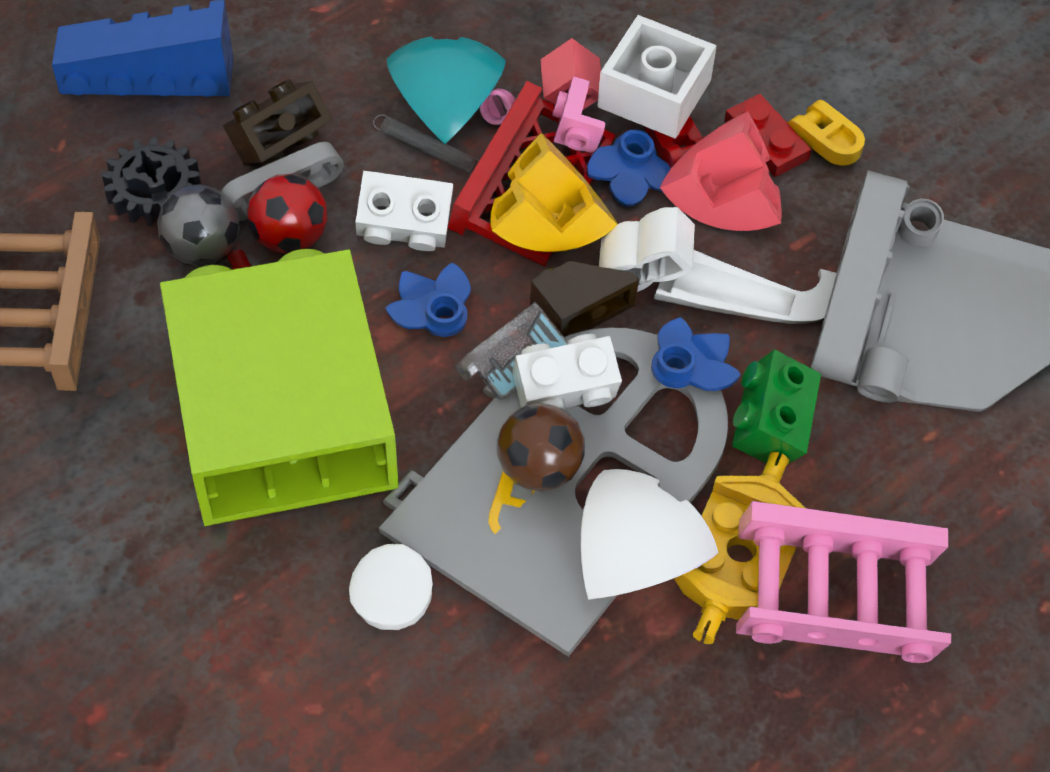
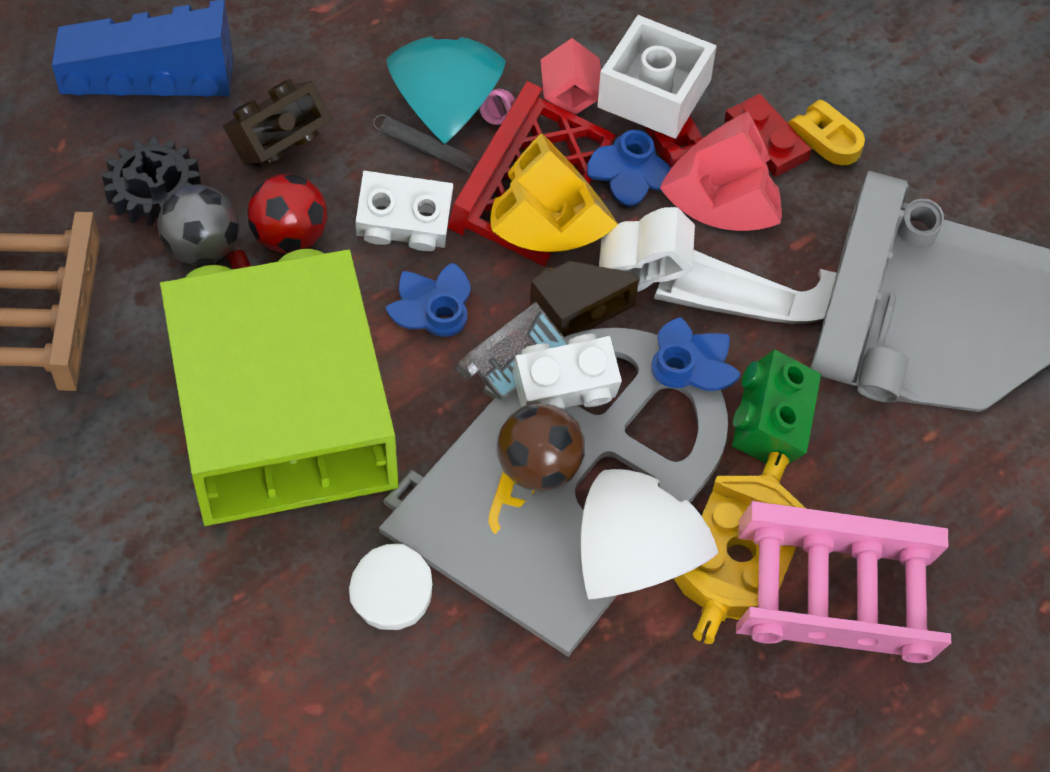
(316, 163): light grey beam -> none
(574, 129): bright pink bracket -> none

